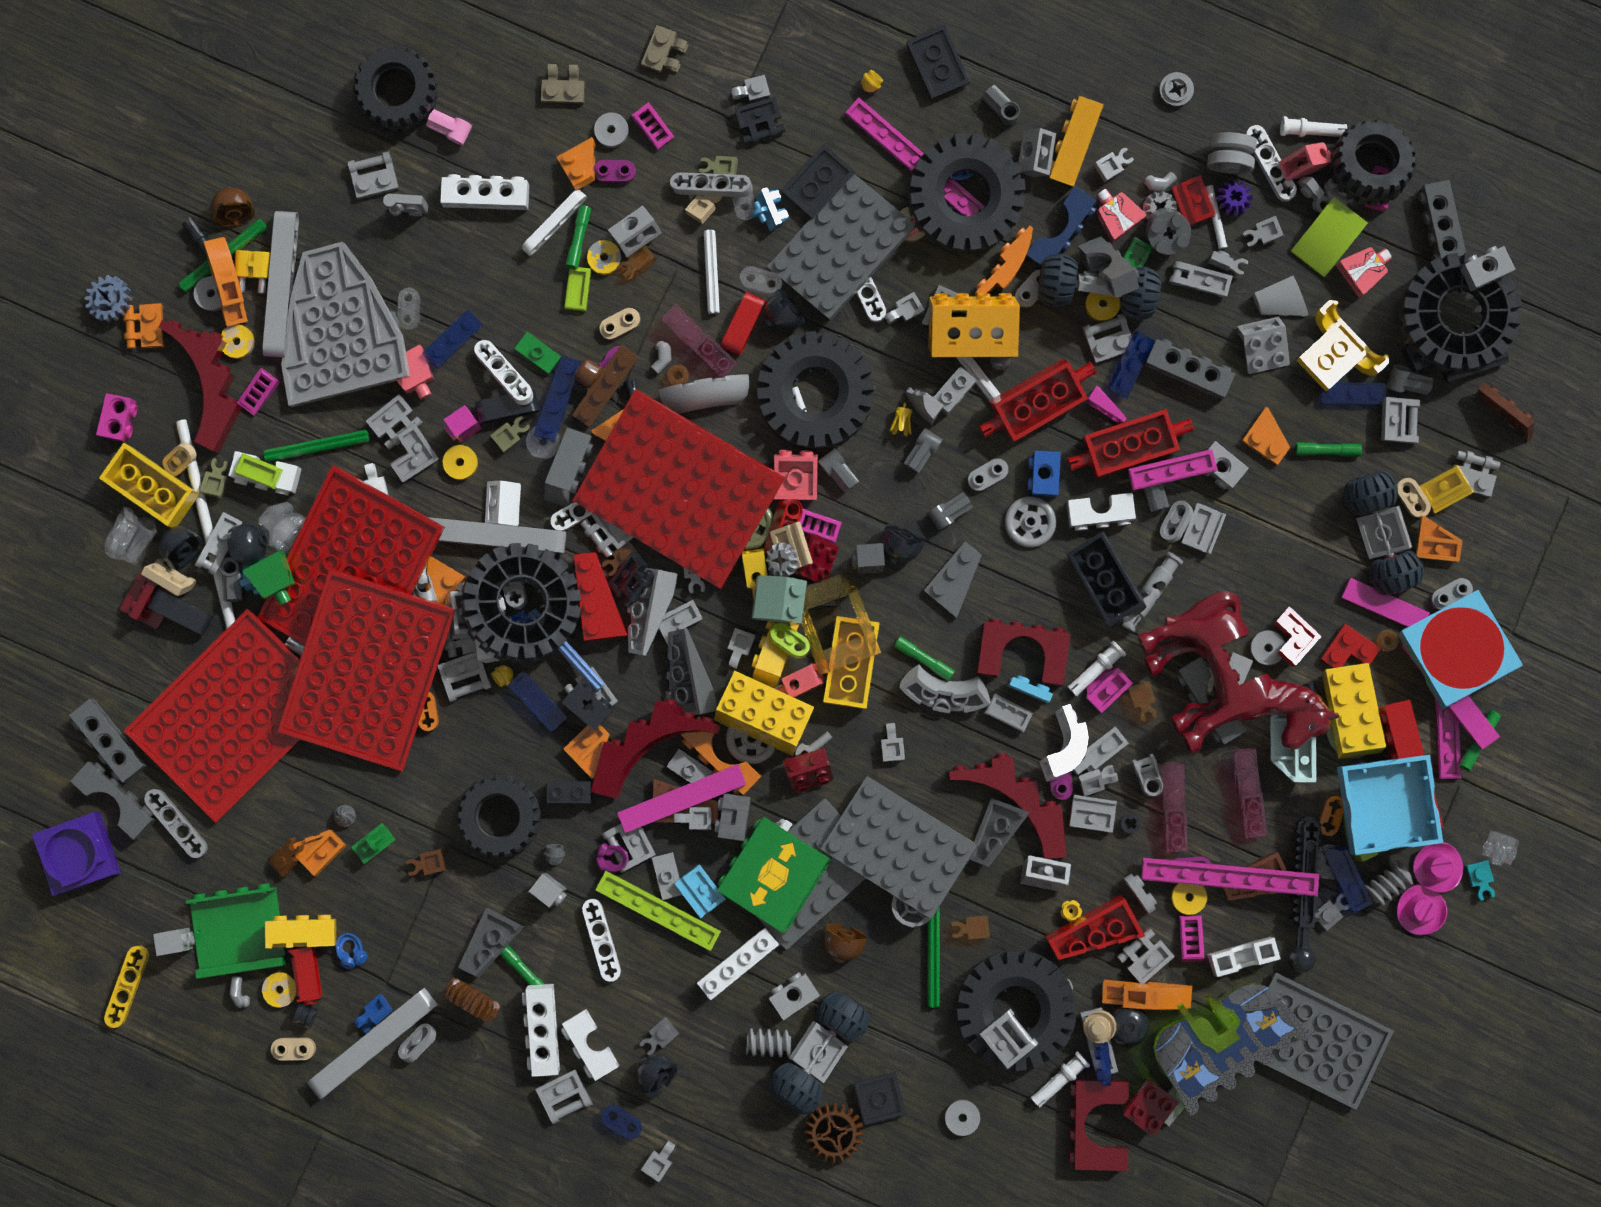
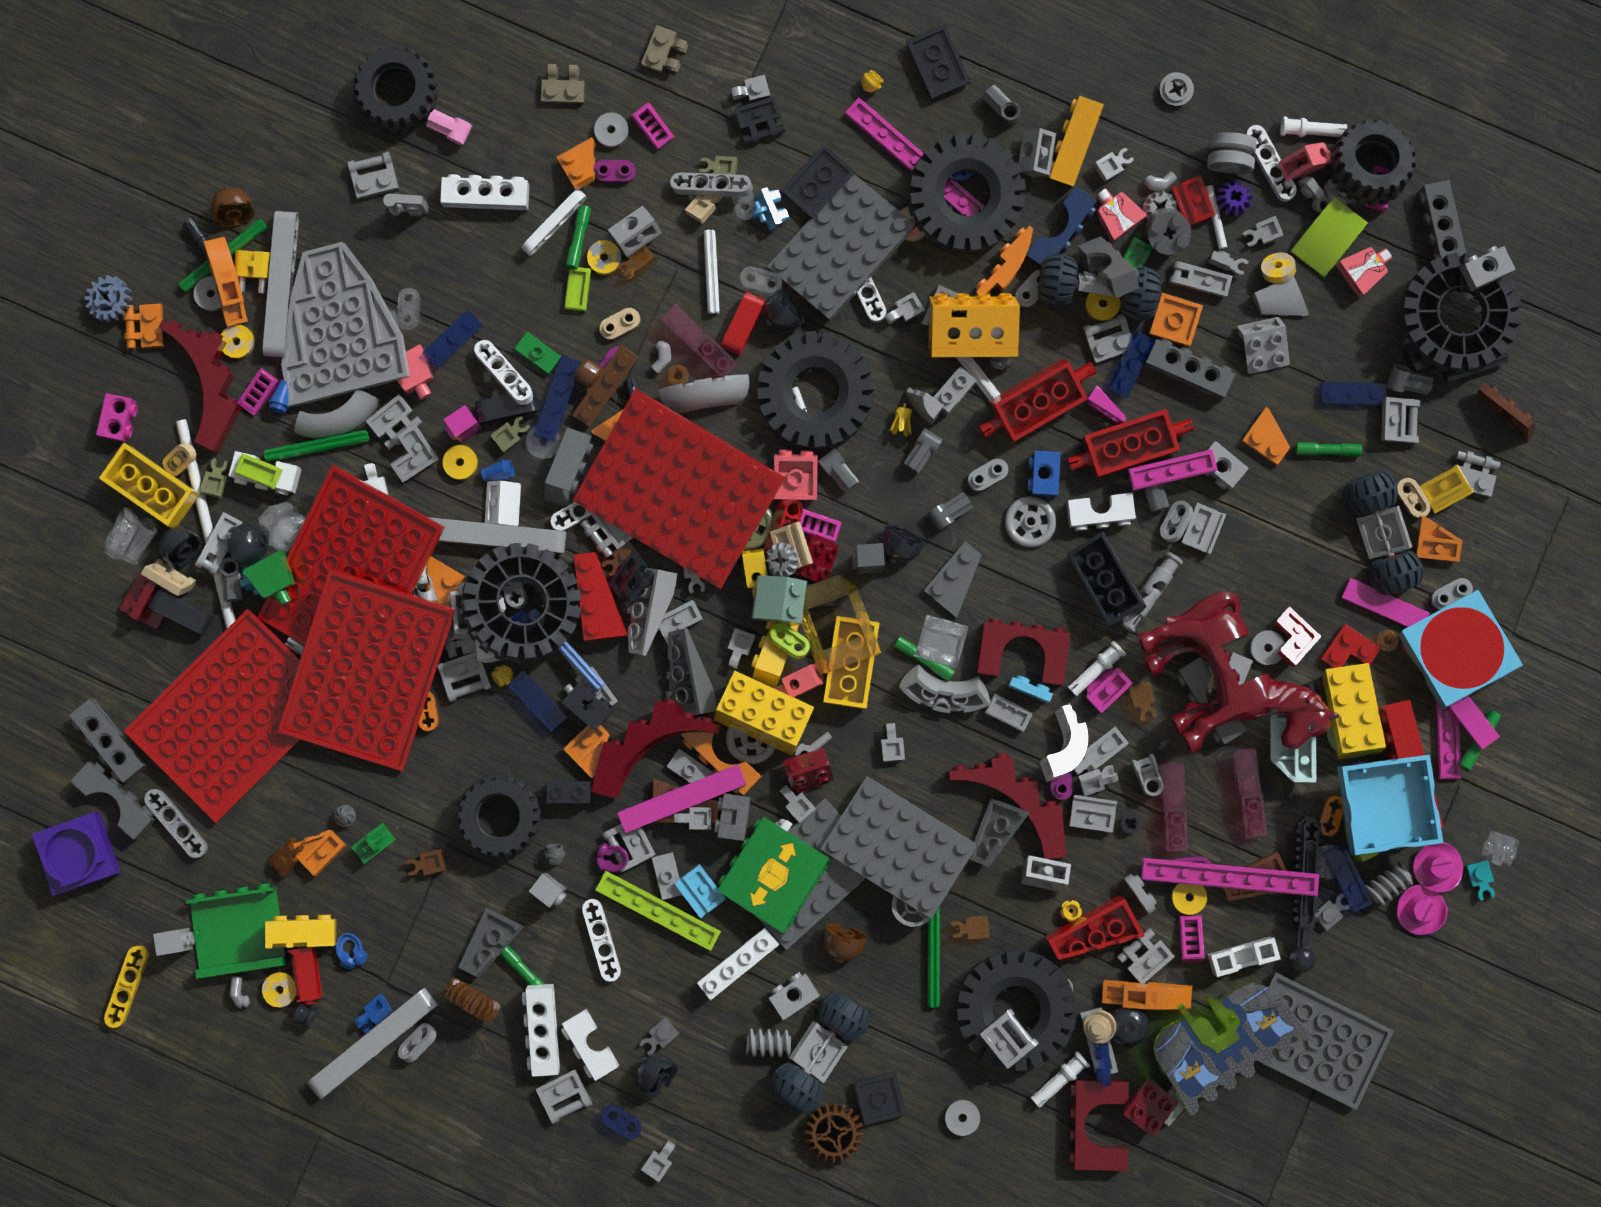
(279, 399): none -> blue cone
(292, 1048): tan plate -> none
(339, 421): none -> light grey brick
(499, 471): none -> blue cone
(799, 805): none -> light grey plate
(941, 641): none -> clear piece
(1175, 320): none -> orange plate
(1278, 267): none -> piece
(1338, 350): piece -> none

